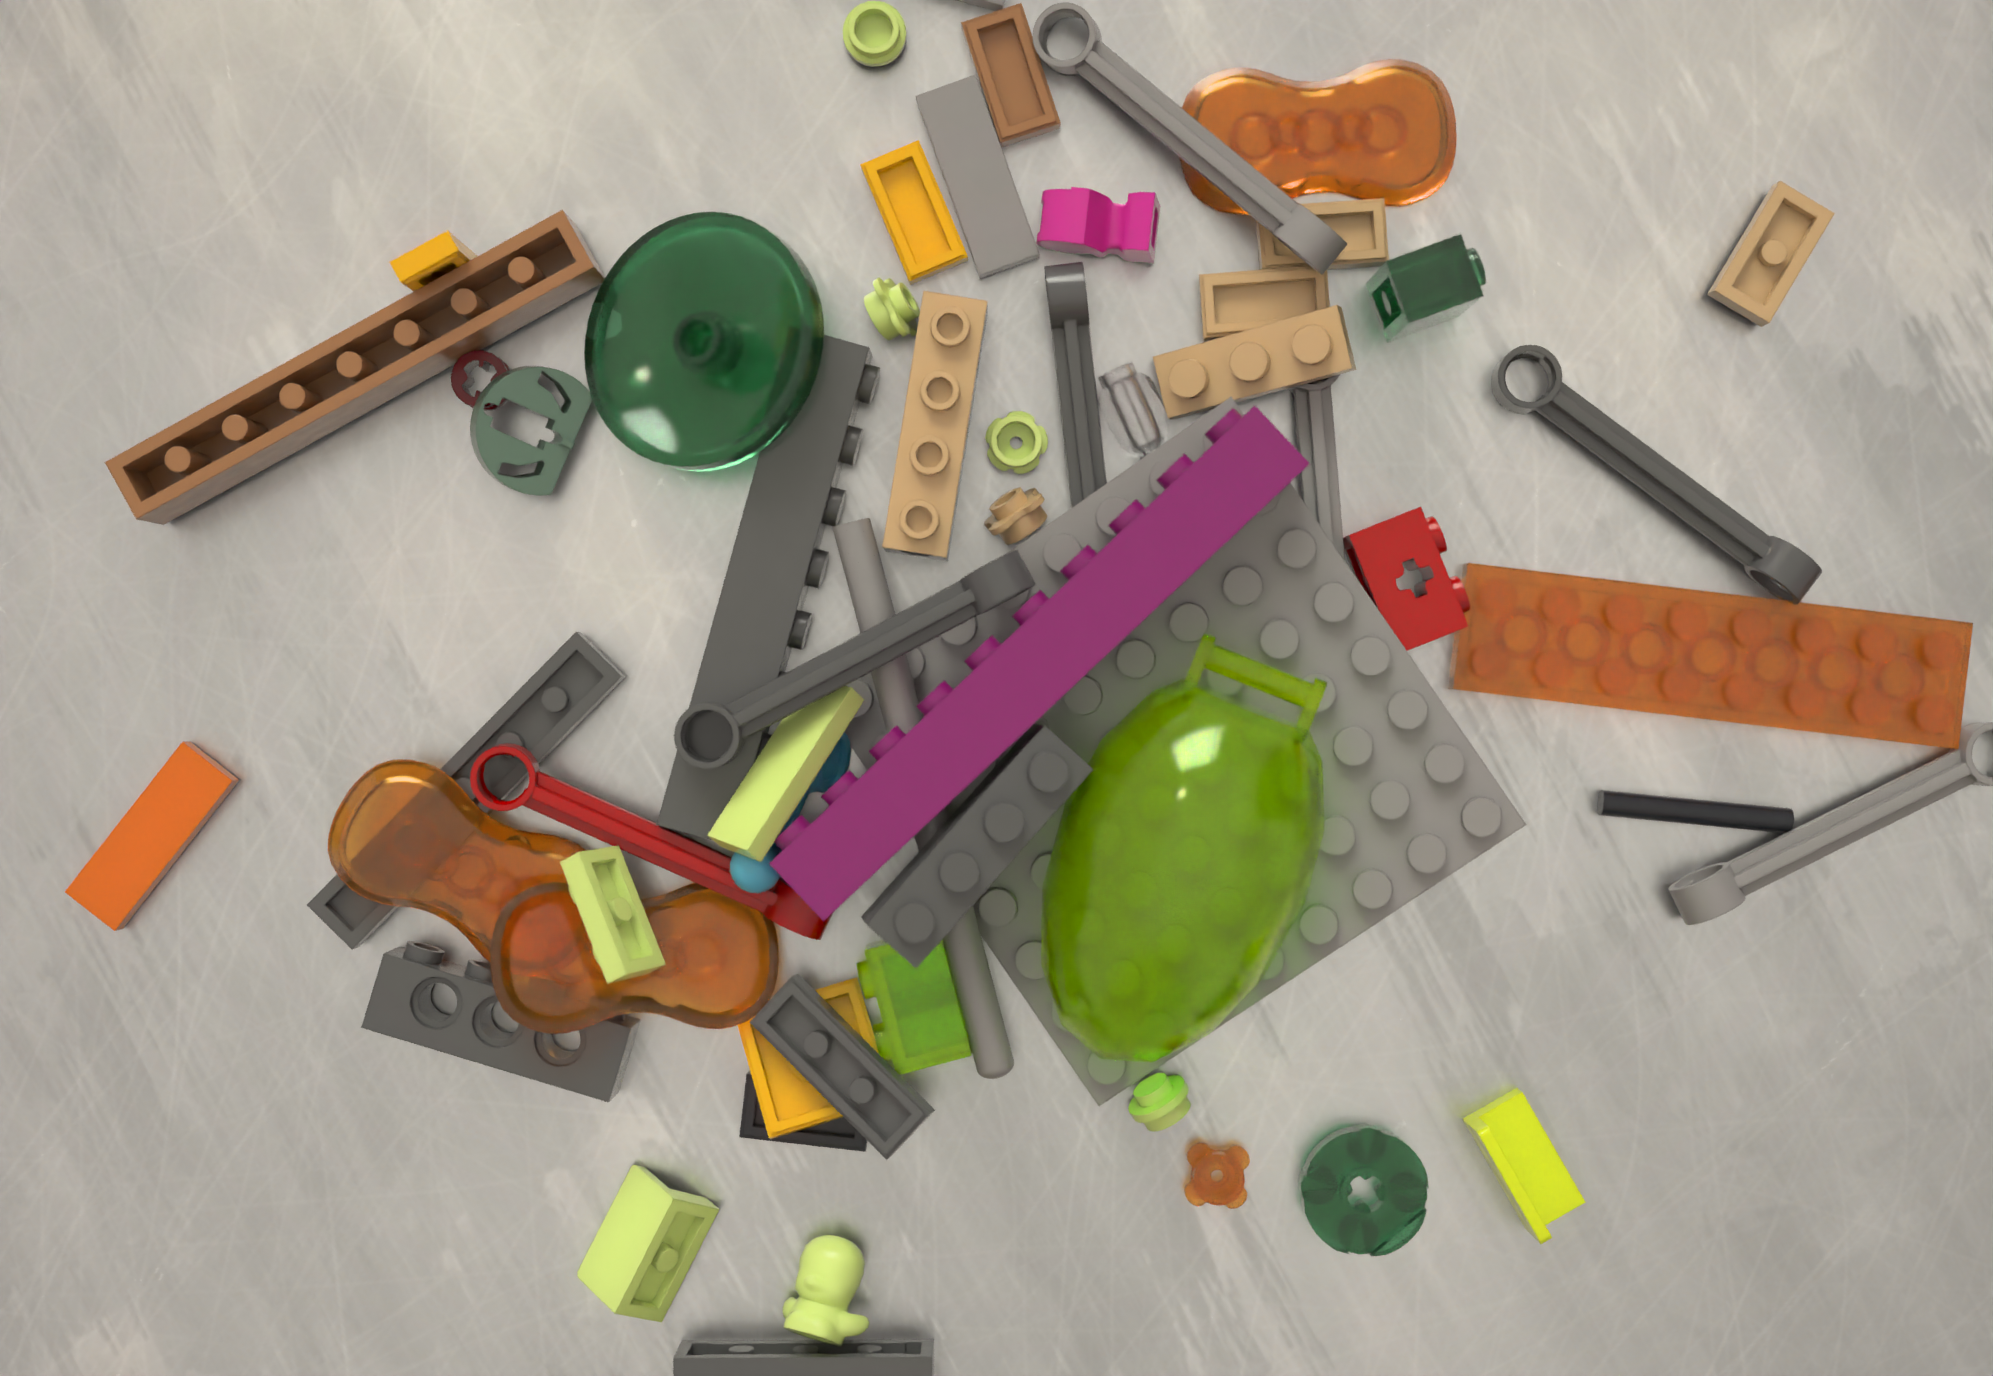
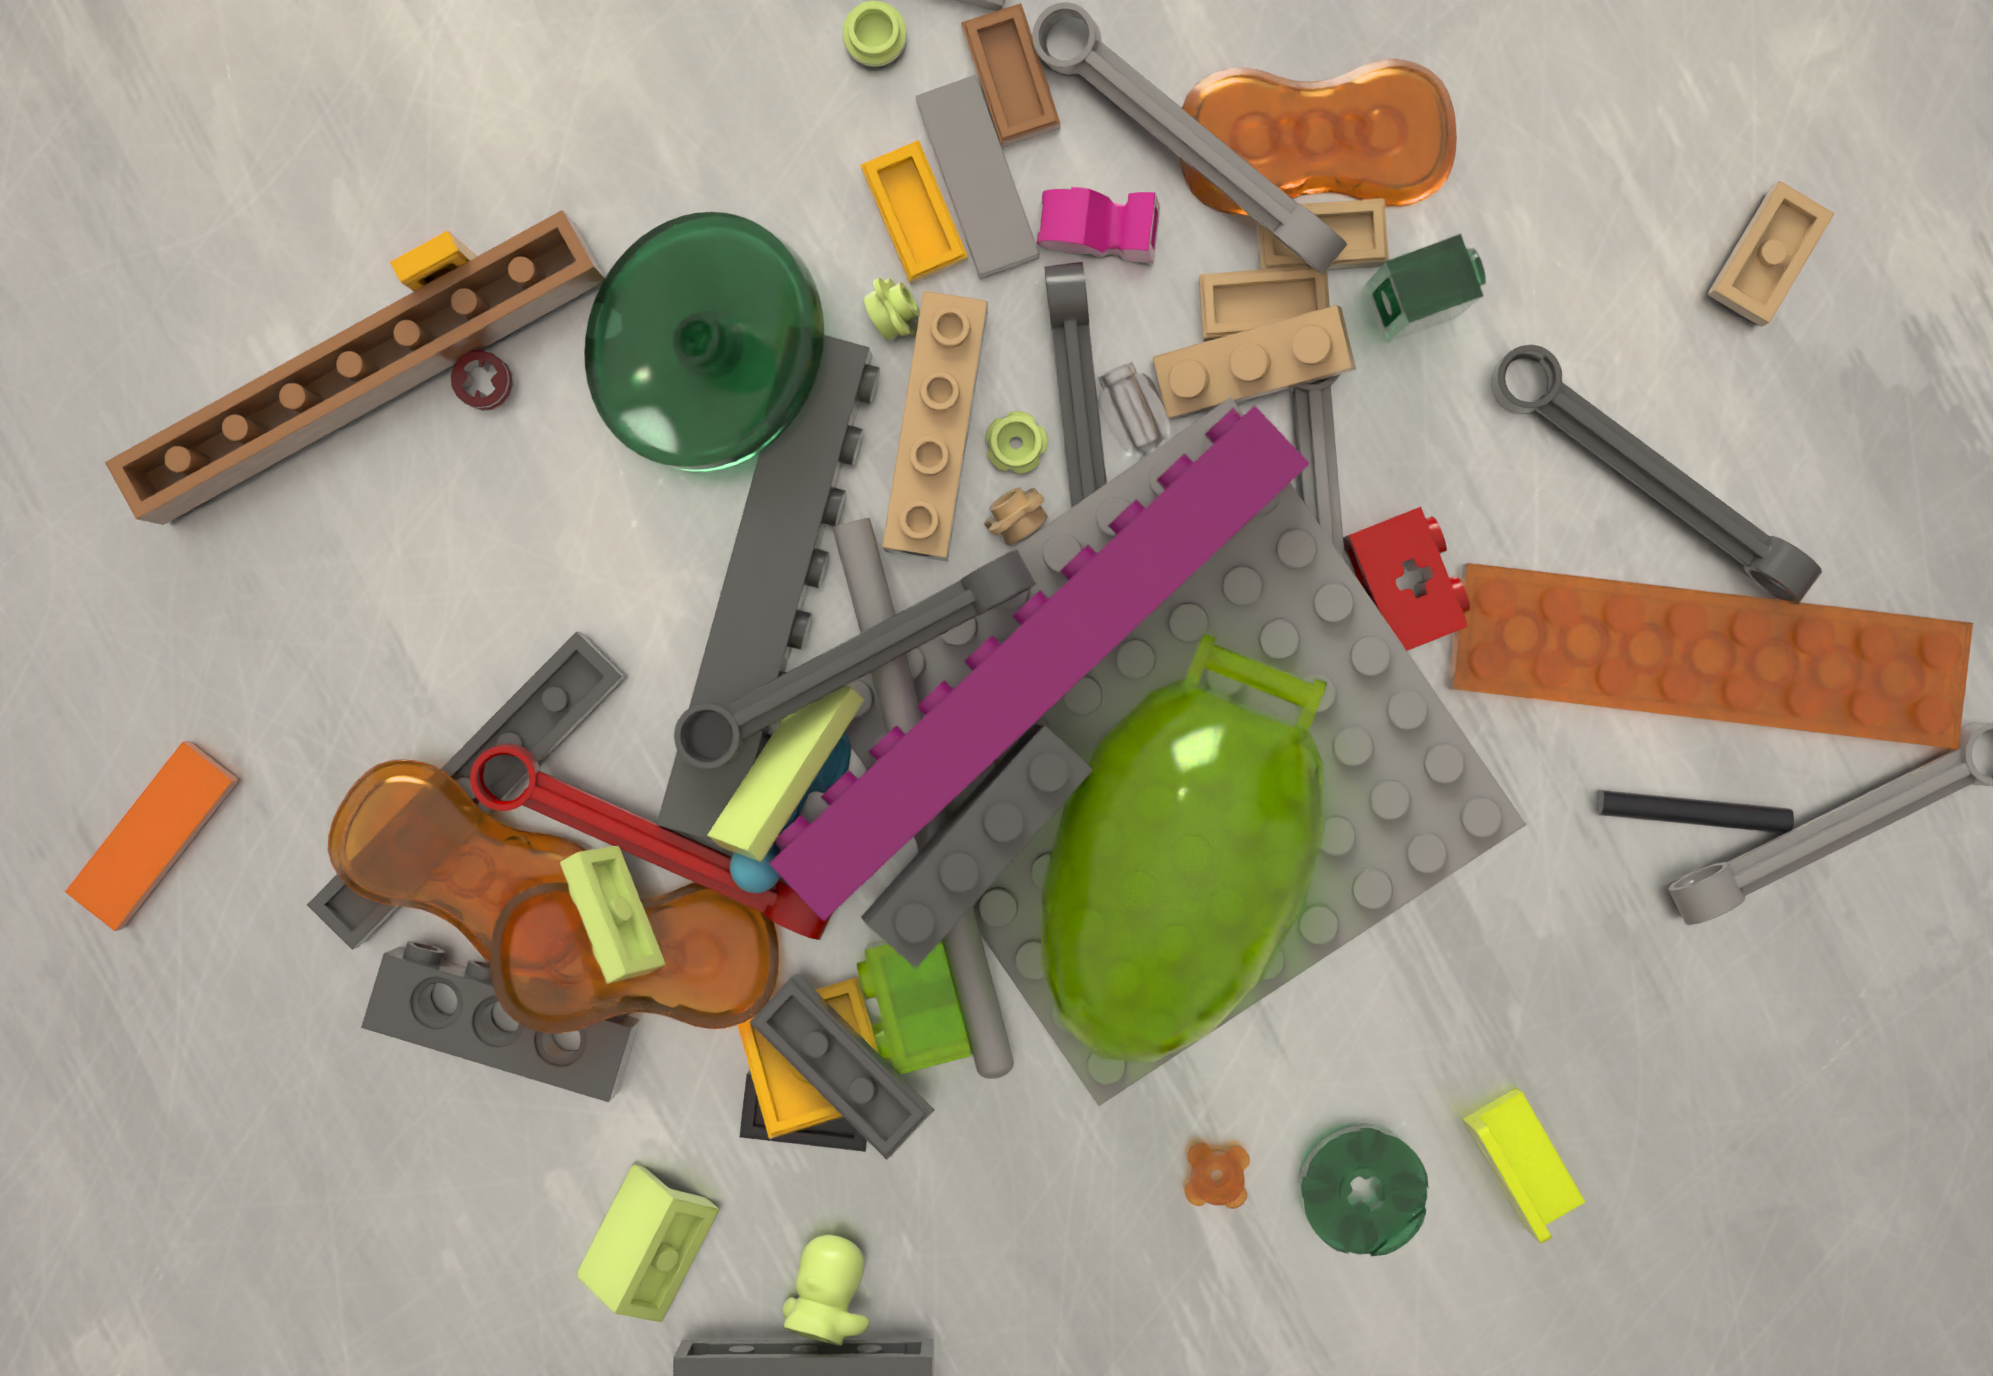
(521, 388): sand green piece -> none
(1160, 1101): yellowish green plate -> none

